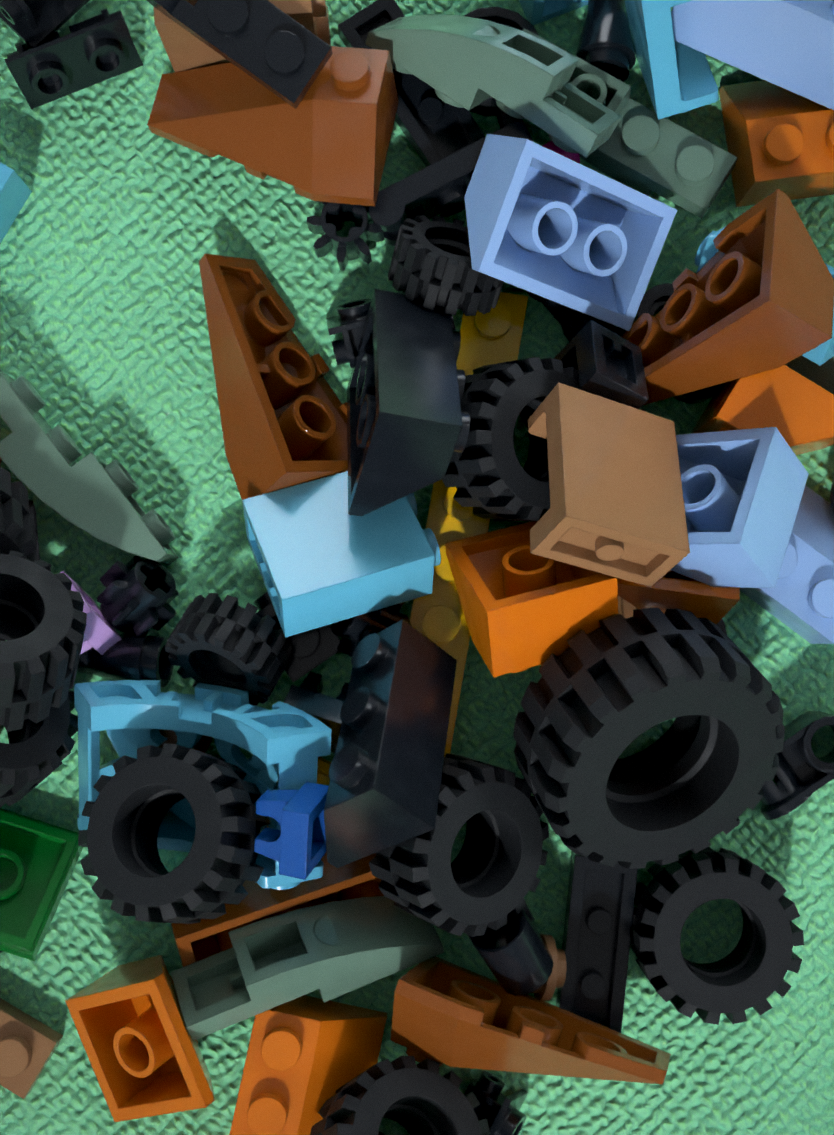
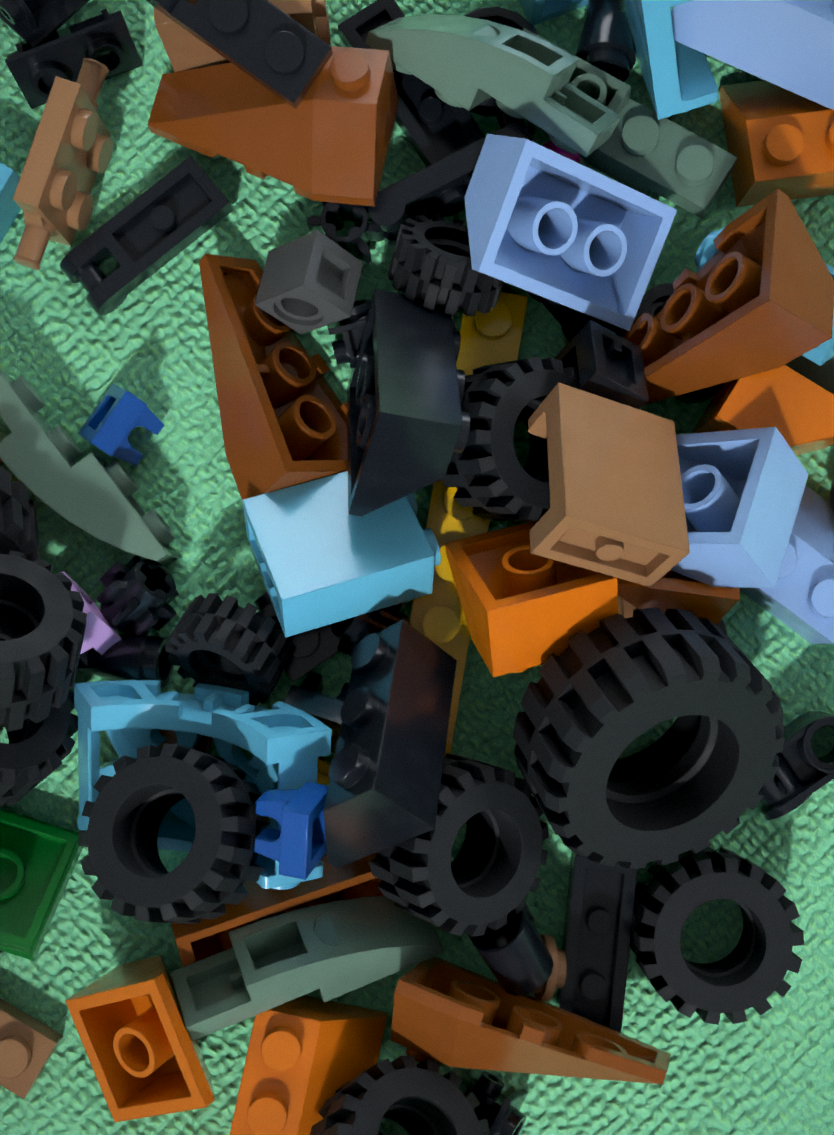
(63, 164): none -> medium nougat plate
(114, 419): none -> blue tile
(146, 235): none -> black plate
(309, 283): none -> dark grey brick

